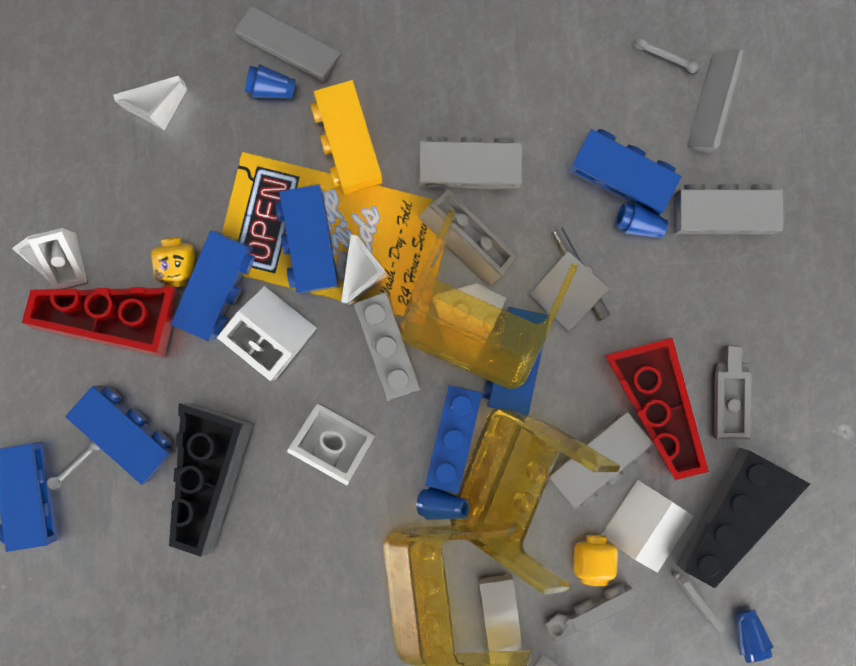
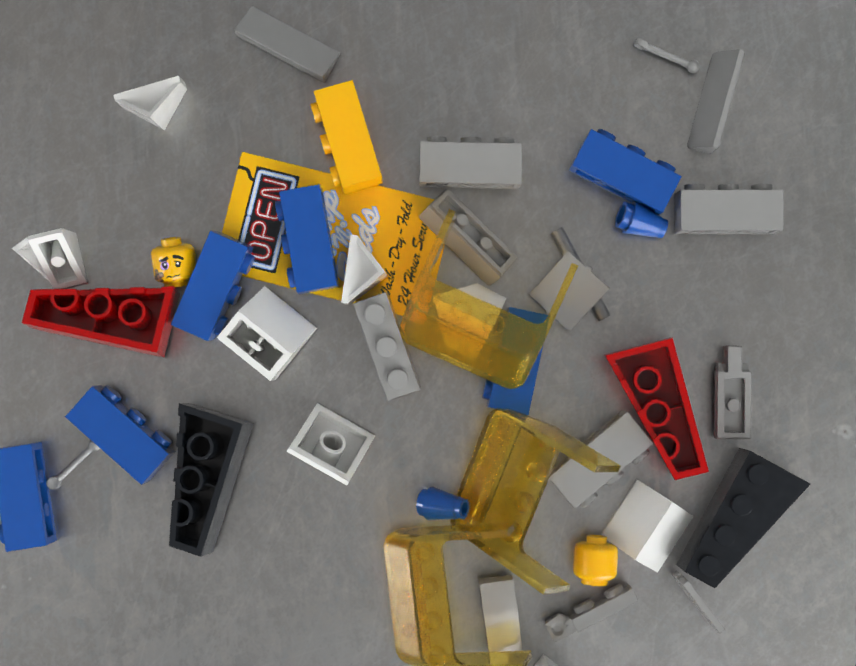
(268, 83): blue cone -> none
(453, 439): blue brick -> none
(752, 637): blue cone -> none

